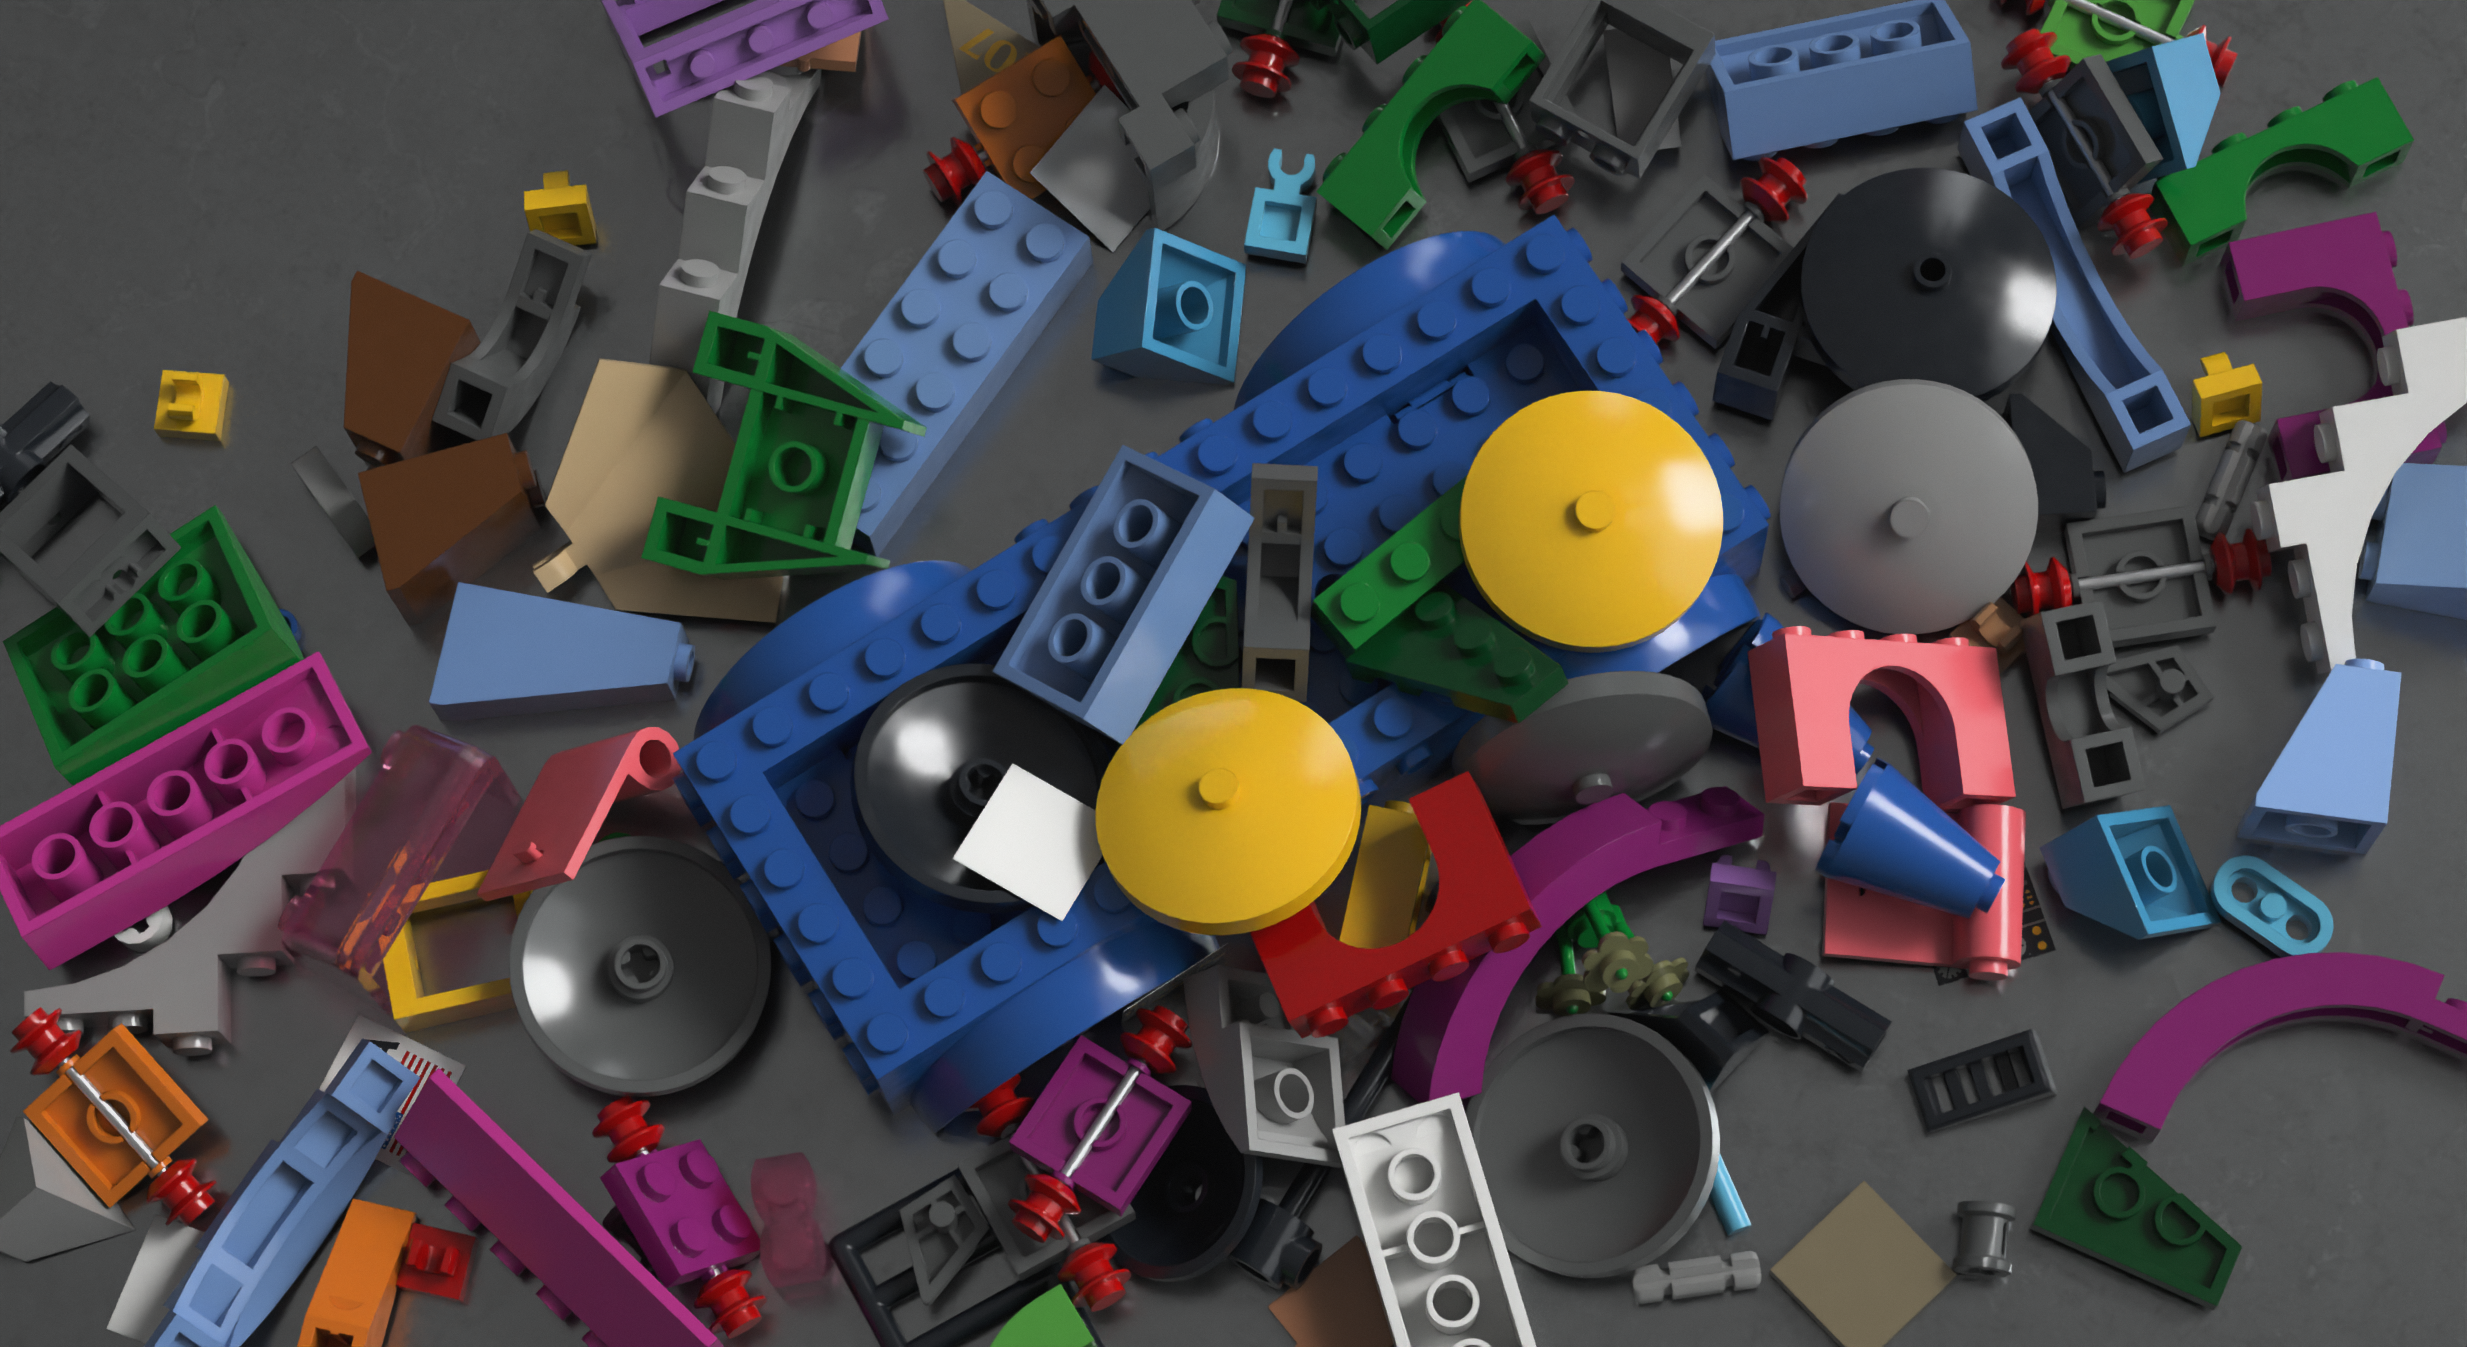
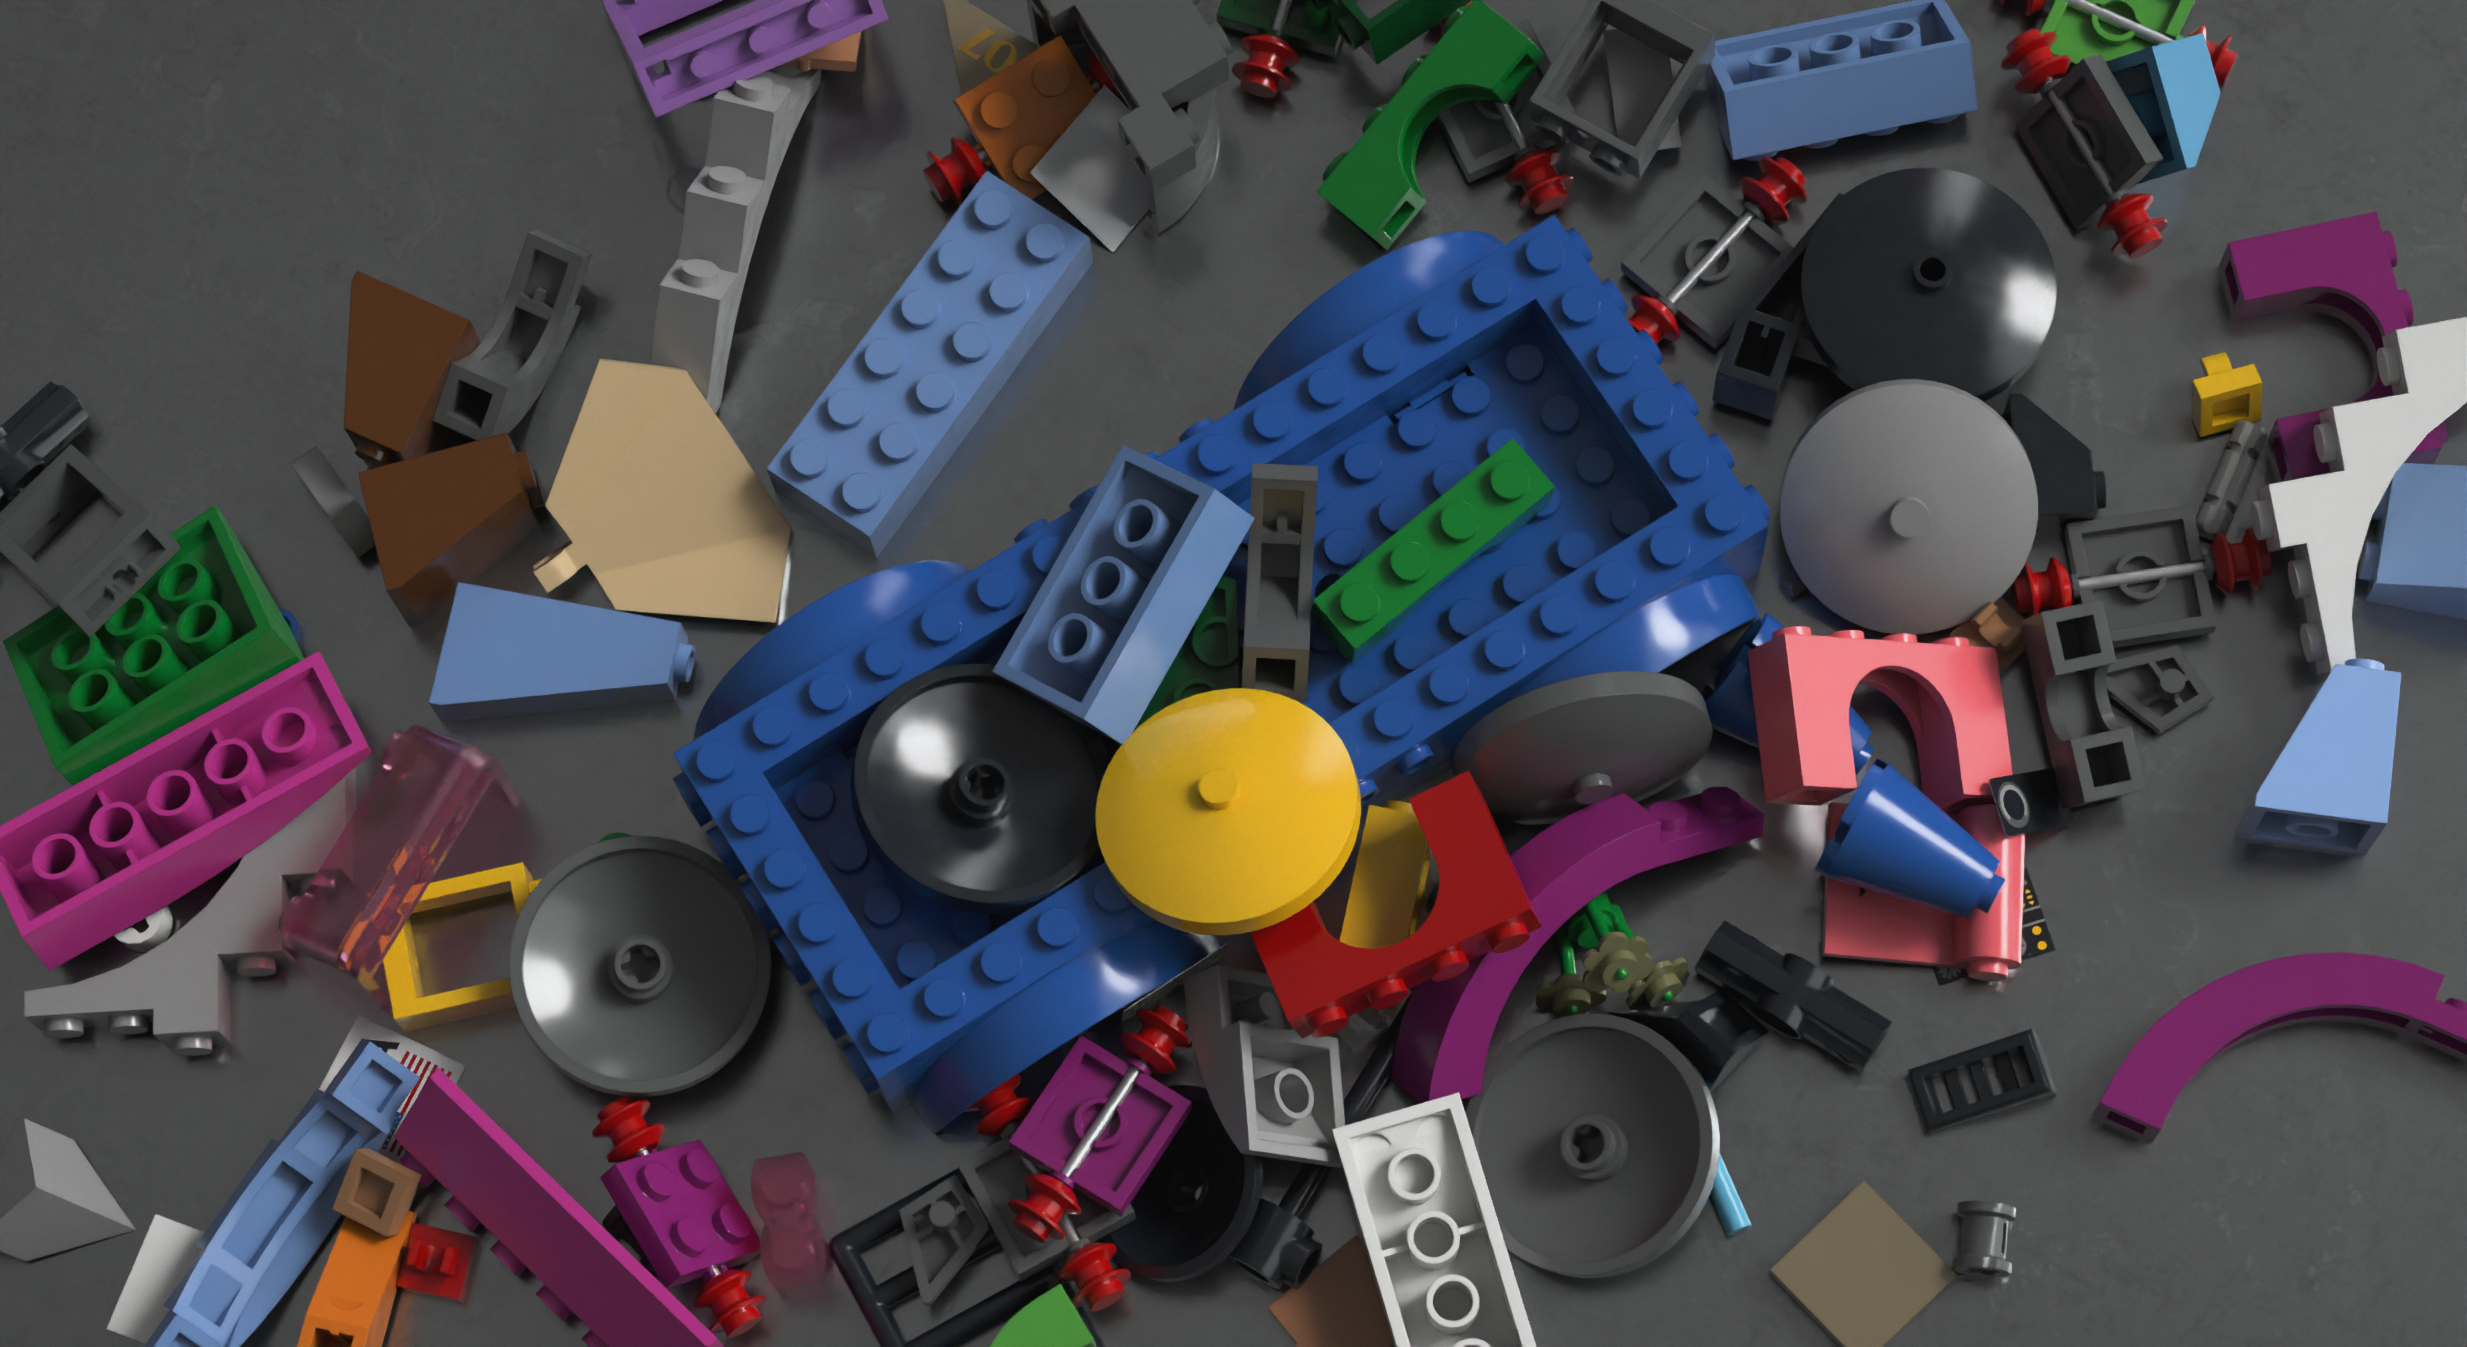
(114, 1115): orange plate -> none
(191, 405): yellow tile -> none
(377, 1192): none -> medium nougat tile
(561, 209): yellow tile -> none
(571, 804): coral door -> none
(794, 465): green wedge -> none
(1034, 842): white sticker -> none
(1172, 312): dark azure slope -> none
(1282, 217): medium azure plate -> none
(1461, 654): dark green wing -> none
(1590, 521): yellow dish -> none
(1696, 1277): light grey axle -> none
(1740, 895): medium lavender tile -> none
(2029, 802): none -> black sticker
(2106, 358): medium blue arch -> none
(2129, 1217): dark green wing -> none
(2131, 874): dark azure slope -> none
(2274, 904): medium azure plate -> none
(2347, 136): green arch -> none

